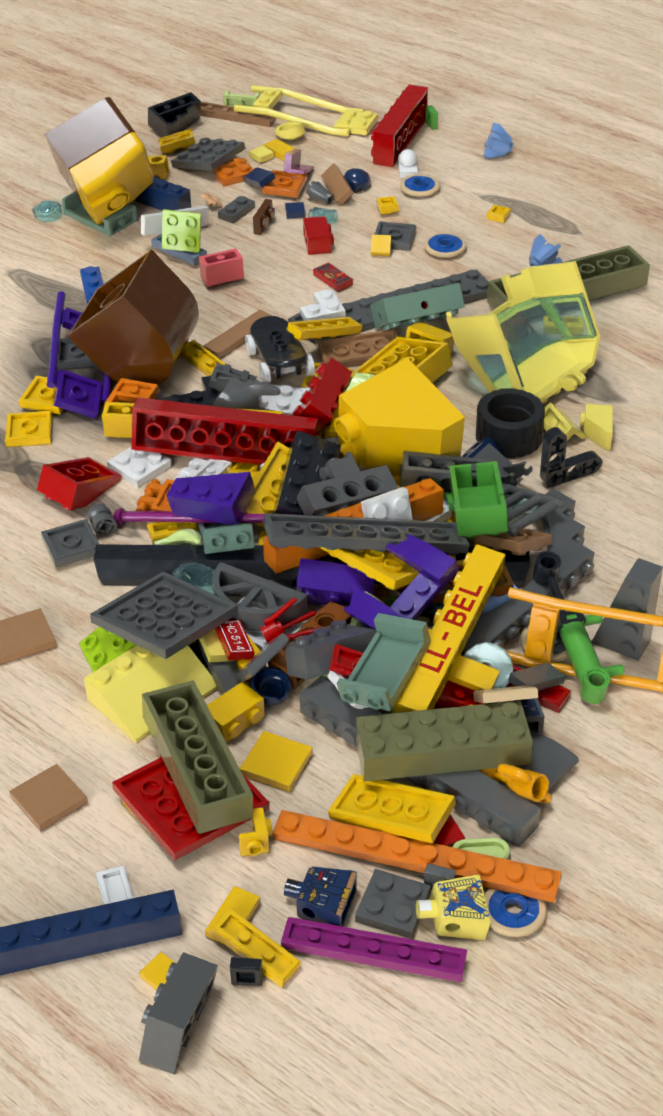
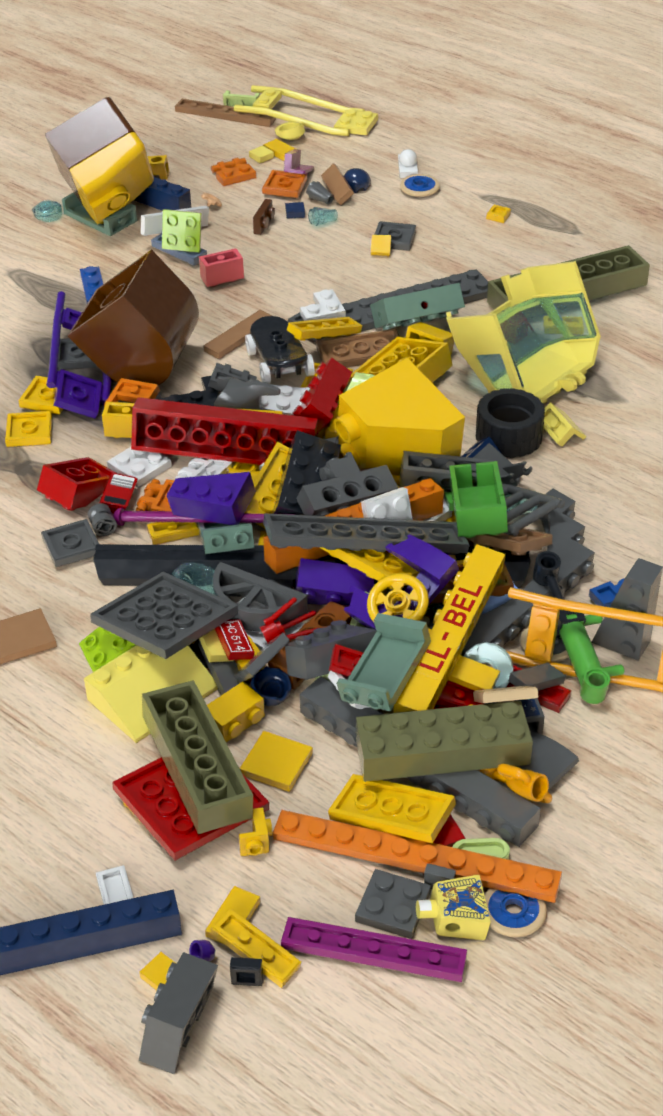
(48, 797): medium nougat tile -> none
(118, 491): none -> slope
(172, 142): yellow plate -> none
(174, 114): black wedge -> none
(181, 537): yellowish green piece -> none
(200, 357): yellow tile -> none
(202, 949): none -> dark purple hinge
(208, 154): dark grey plate -> none
(236, 209): dark grey plate -> none
(259, 177): dark blue tile -> none
(317, 235): red brick -> none
(323, 894): dark blue torso -> none
(333, 277): red tile -> none
(387, 205): yellow plate -> none
(397, 582): none -> yellow plate
(399, 125): red brick -> none
(431, 117): bright green tile -> none
(445, 245): blue wheel -> none
(498, 142): medium blue brick -> none
(543, 254): medium blue brick -> none
(556, 471): black beam -> none
(598, 424): light yellow slope -> none
(604, 594): none -> blue plate

